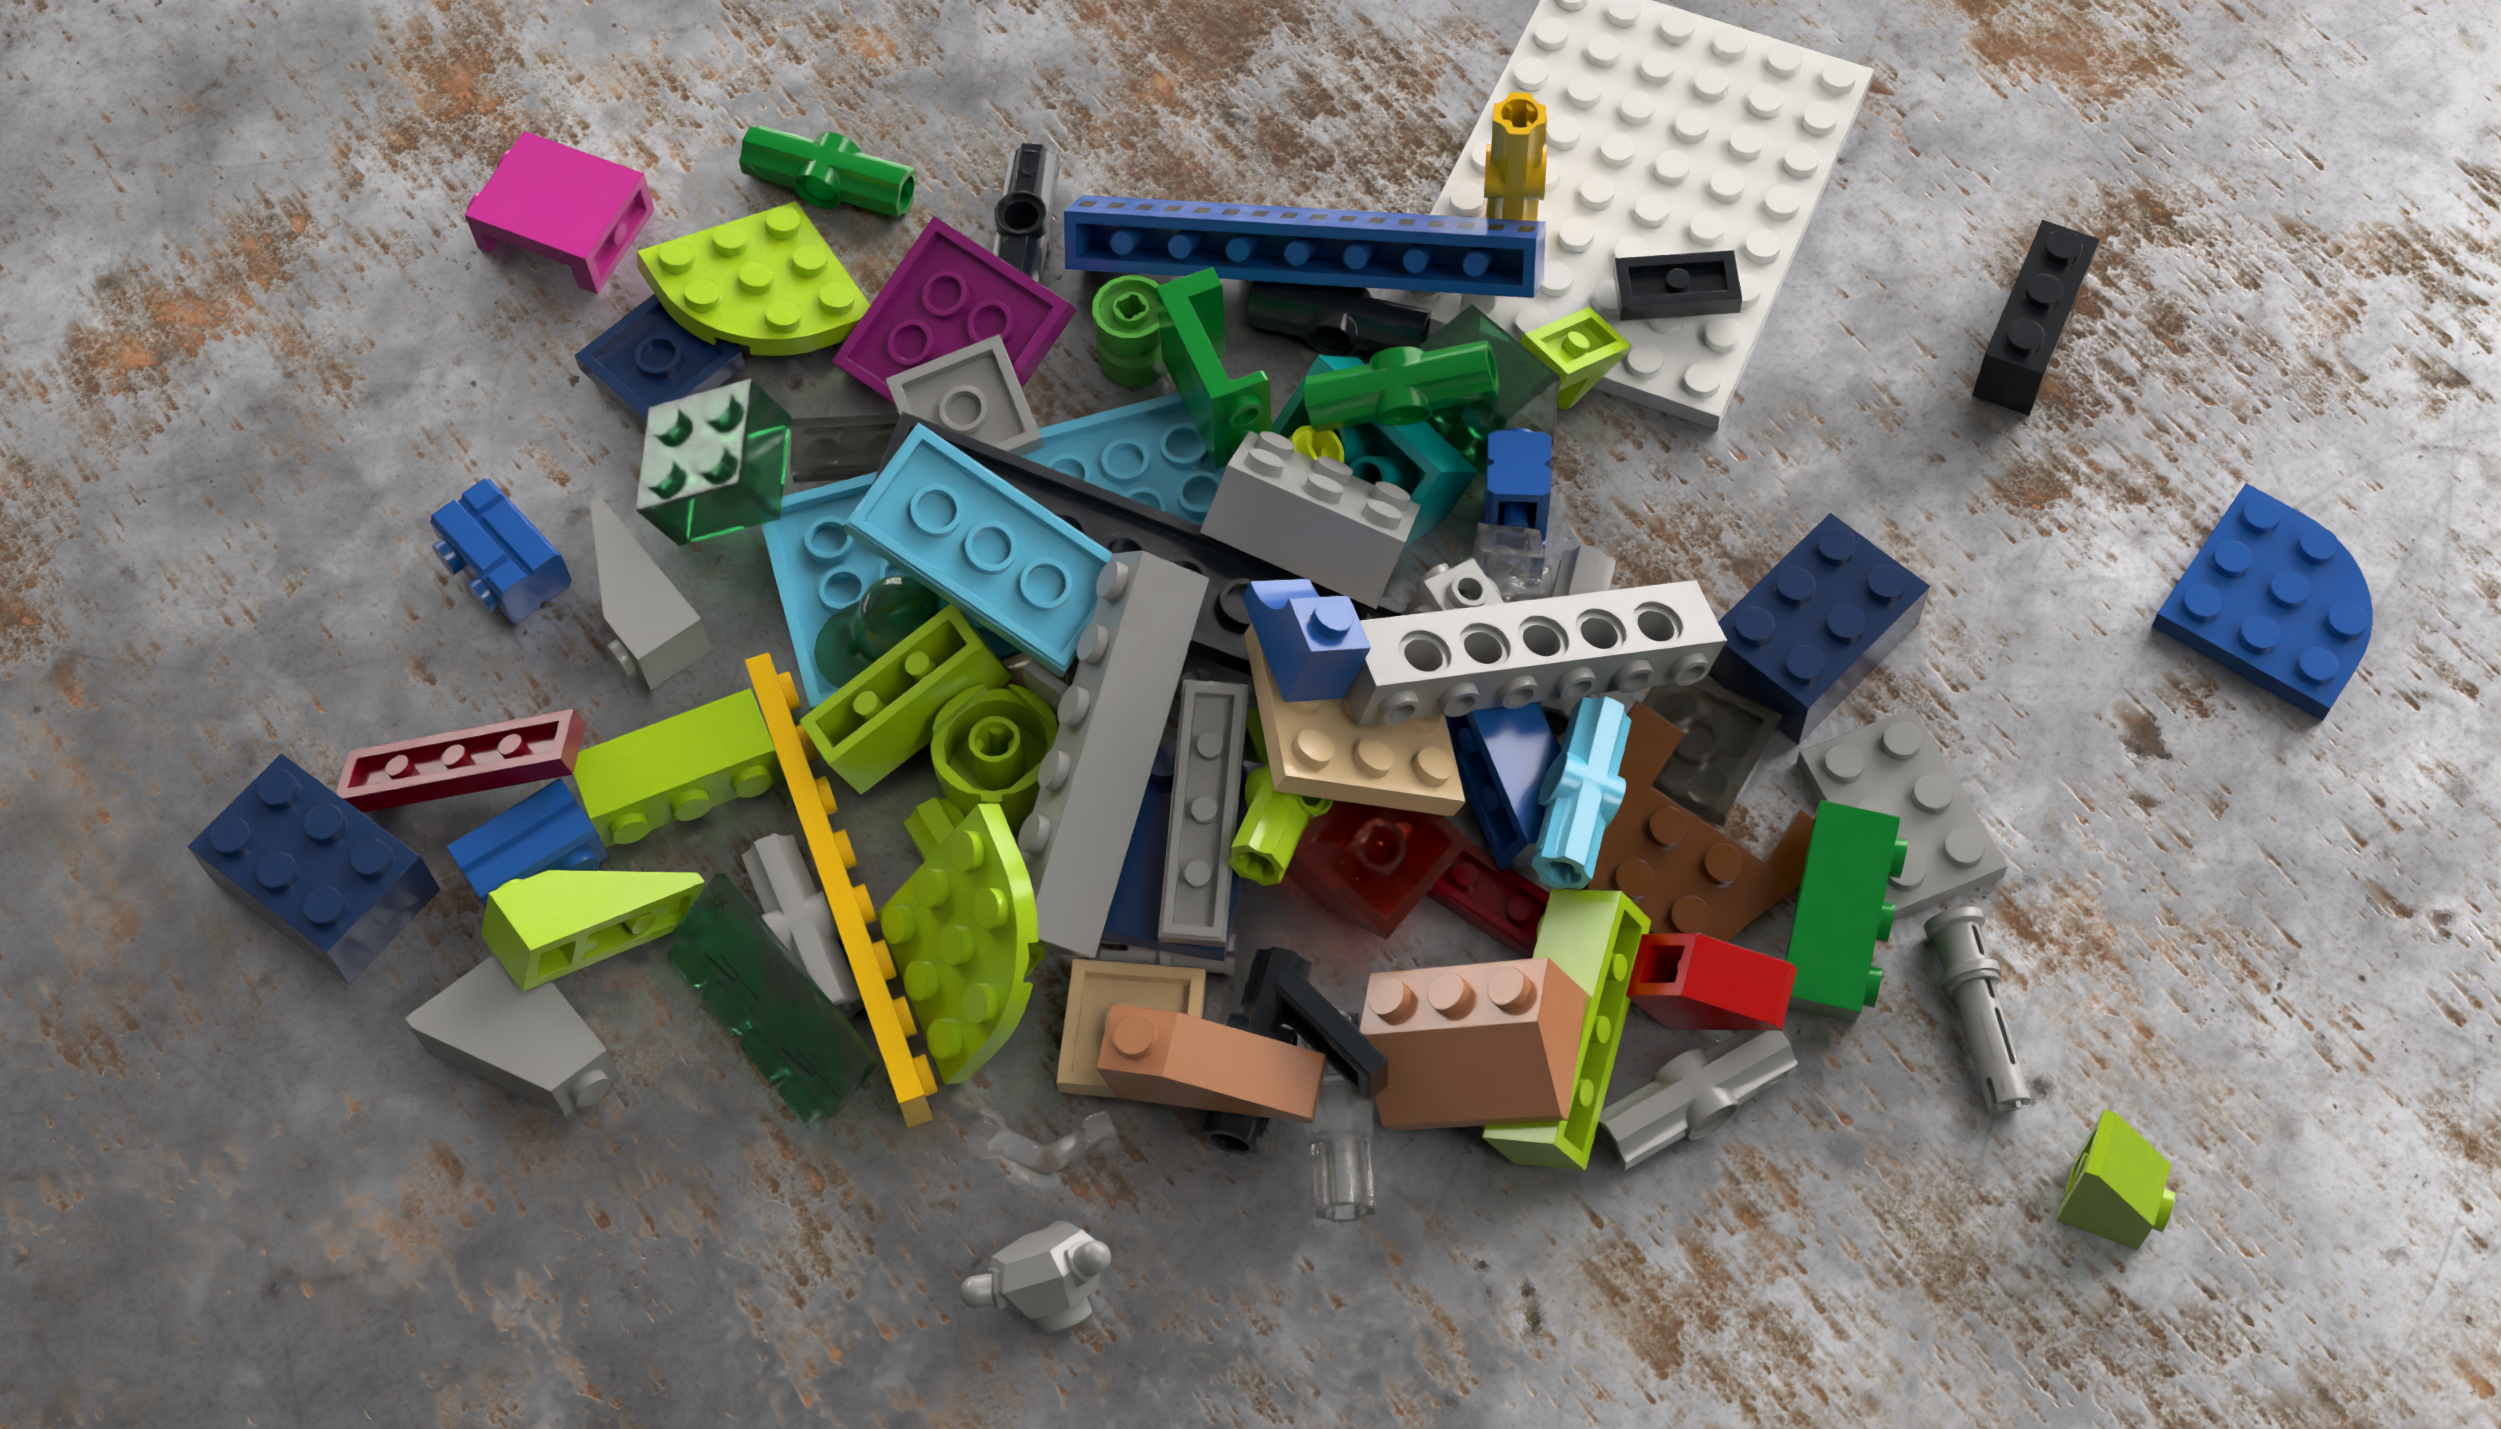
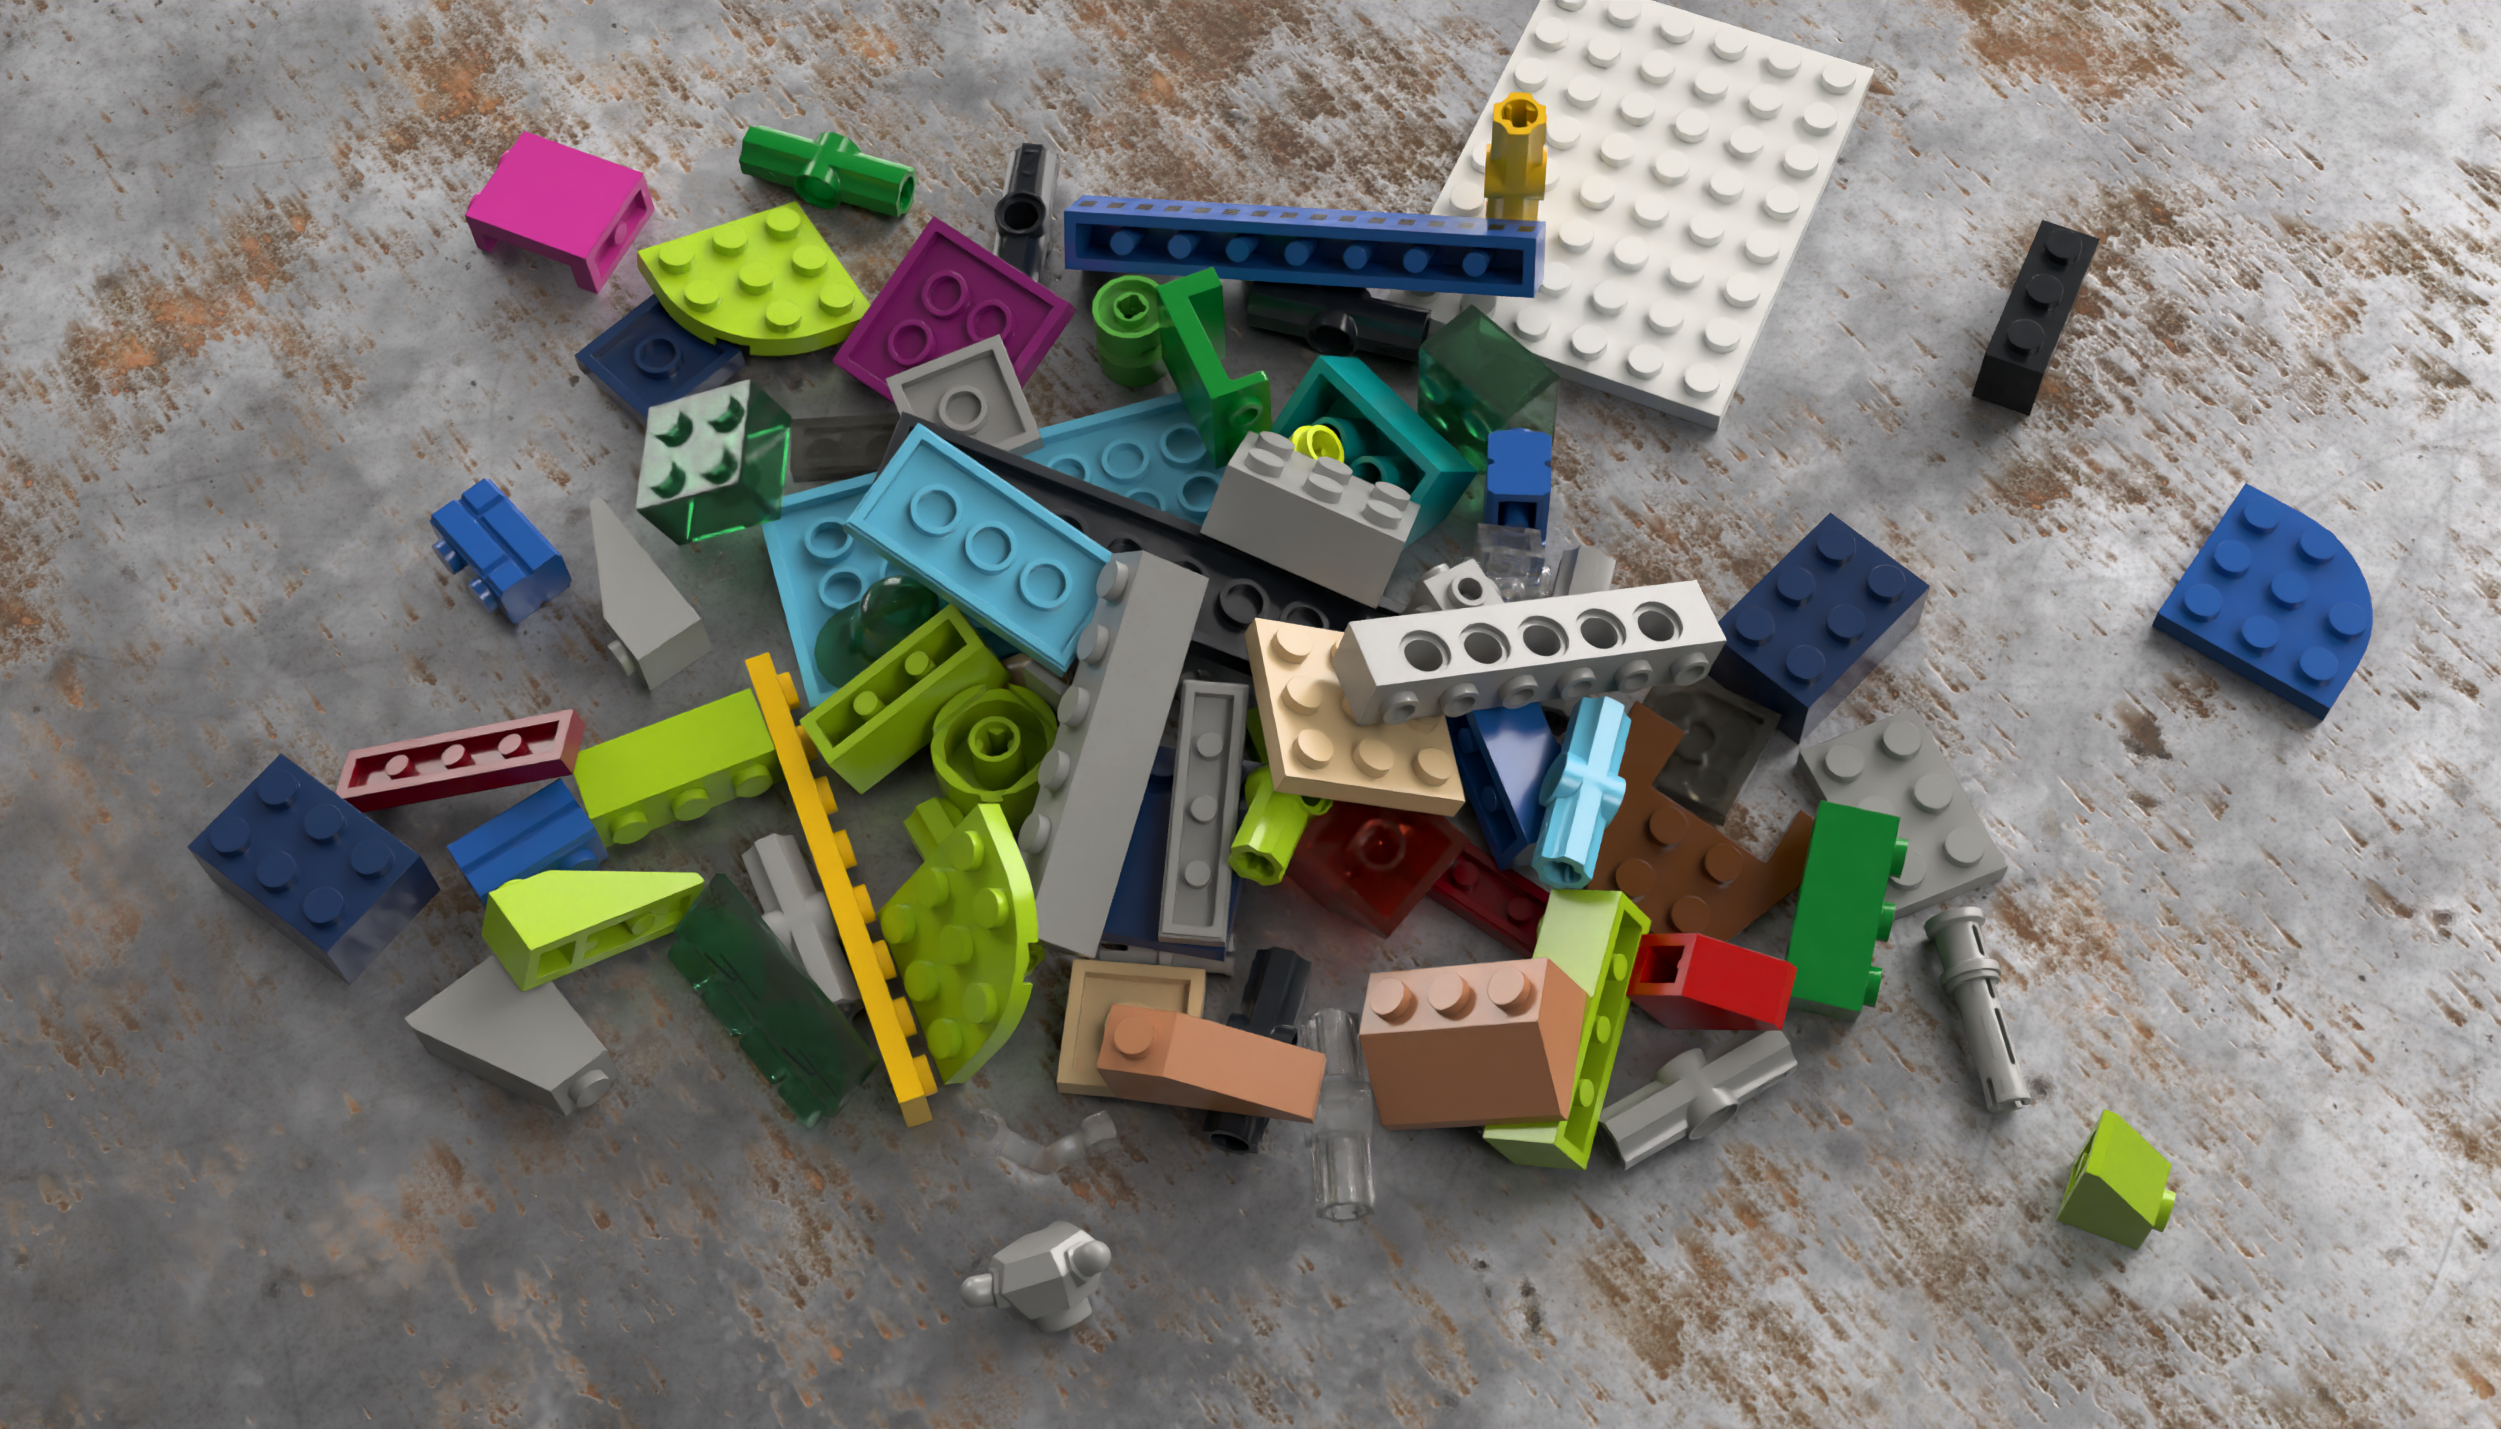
(1307, 639): blue arch -> none
(1331, 1034): black tile -> none
(1401, 386): green piece -> none
(1578, 350): lime slope -> none
(1677, 285): black plate -> none

